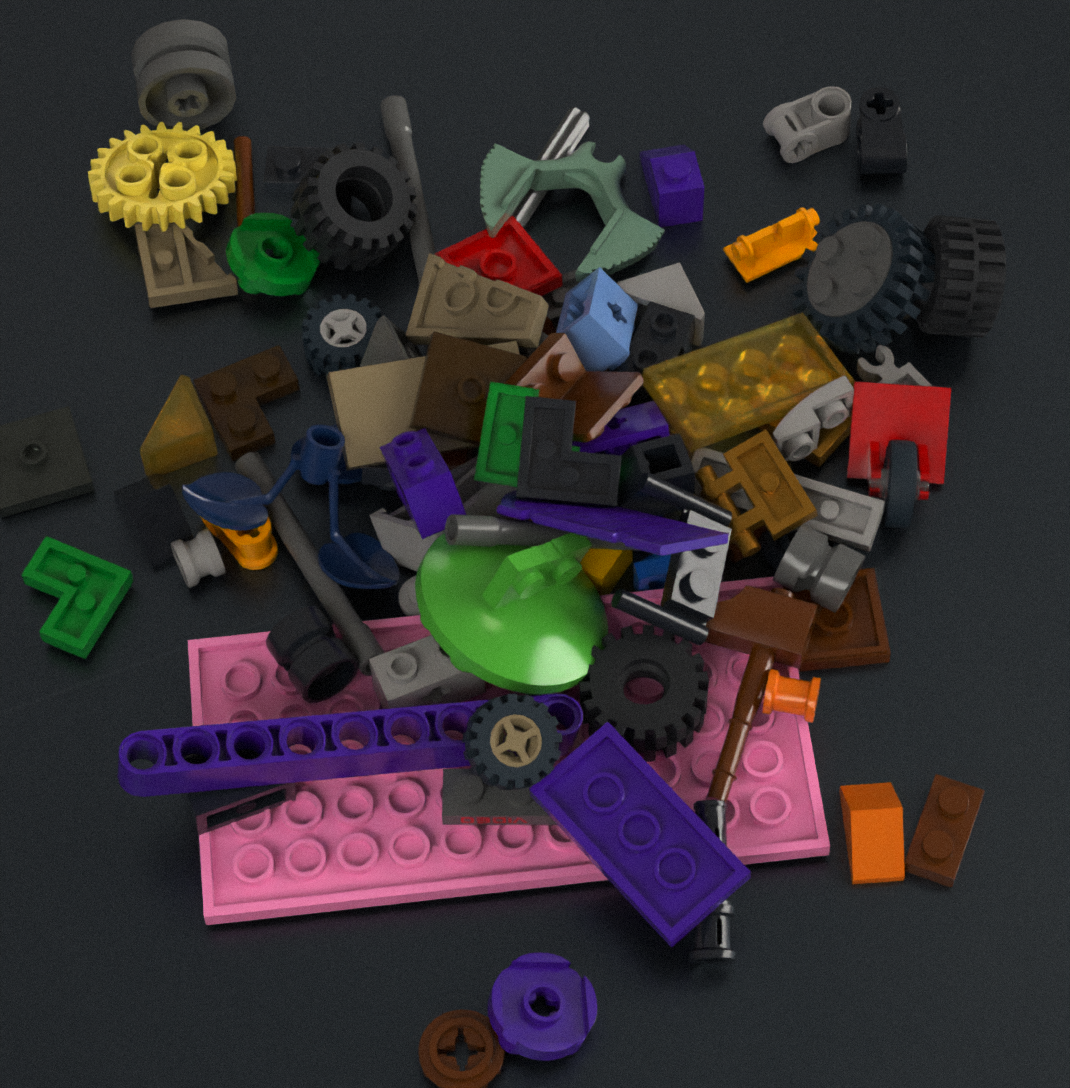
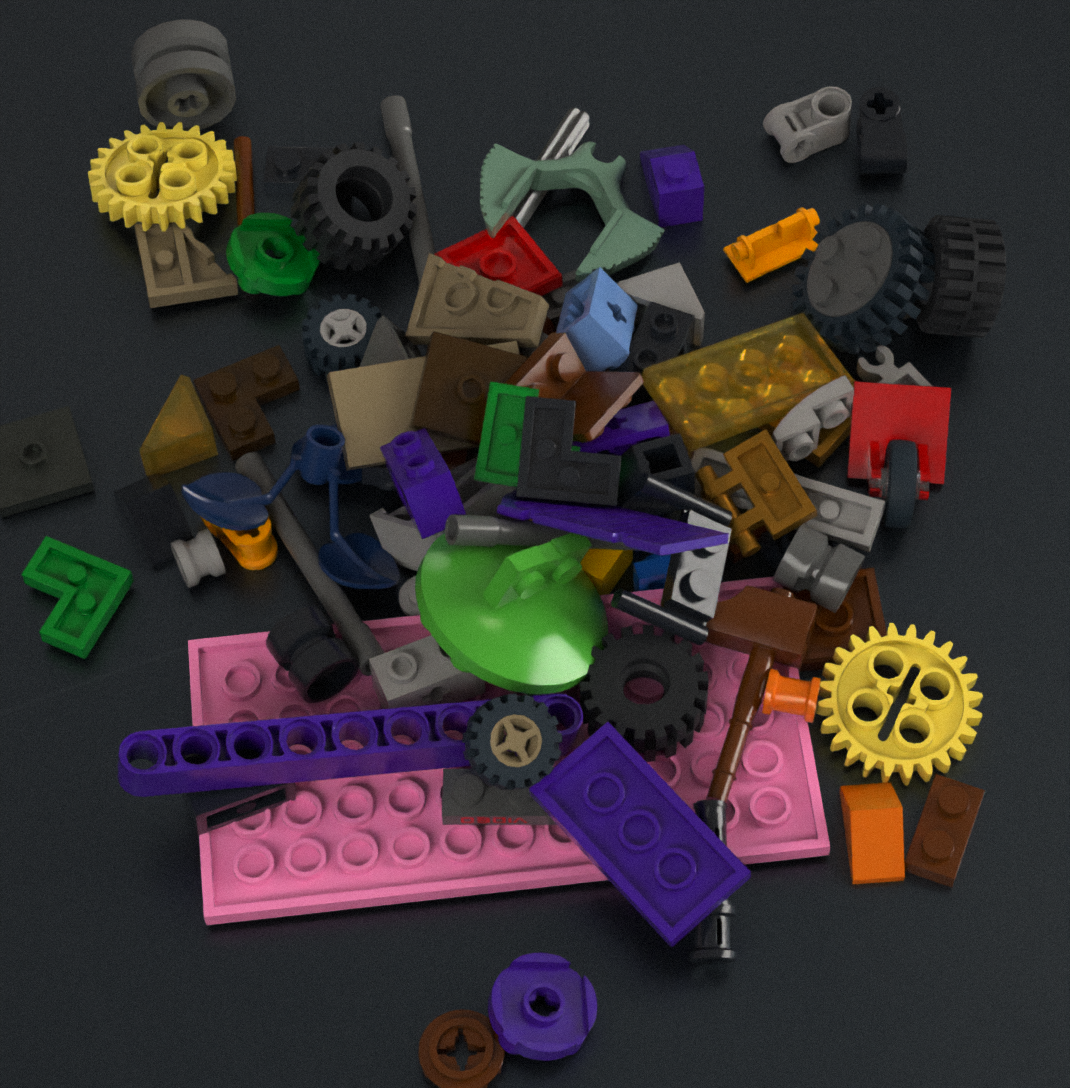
(941, 722): none -> light yellow gear

